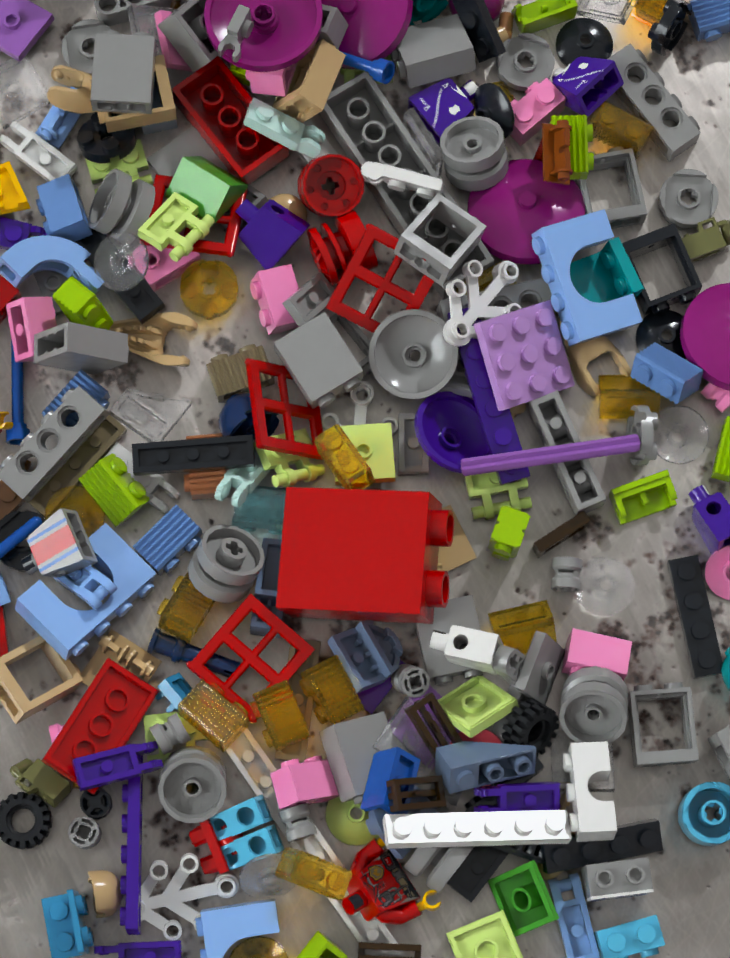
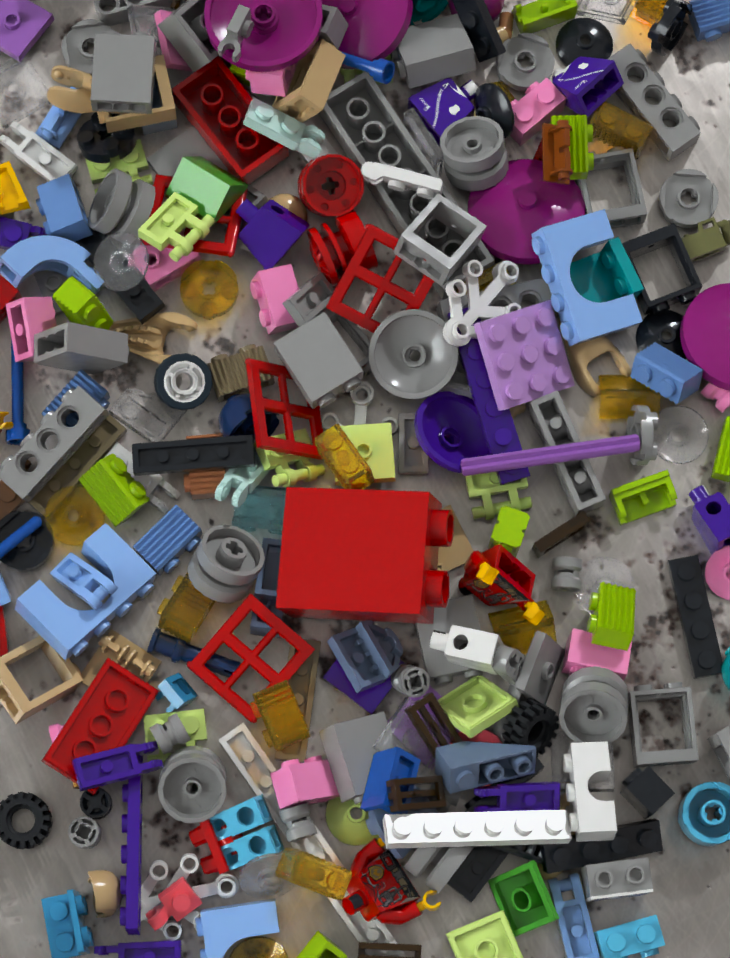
(41, 780): olive piece -> none
(59, 546): light grey torso -> none
(176, 901): none -> coral plate
(199, 376): none -> wheel
(213, 714): clear yellow brick -> none
(330, 691): clear yellow brick -> none
(500, 579): none -> red torso
(612, 617): none -> lime brick
(646, 791): none -> black brick

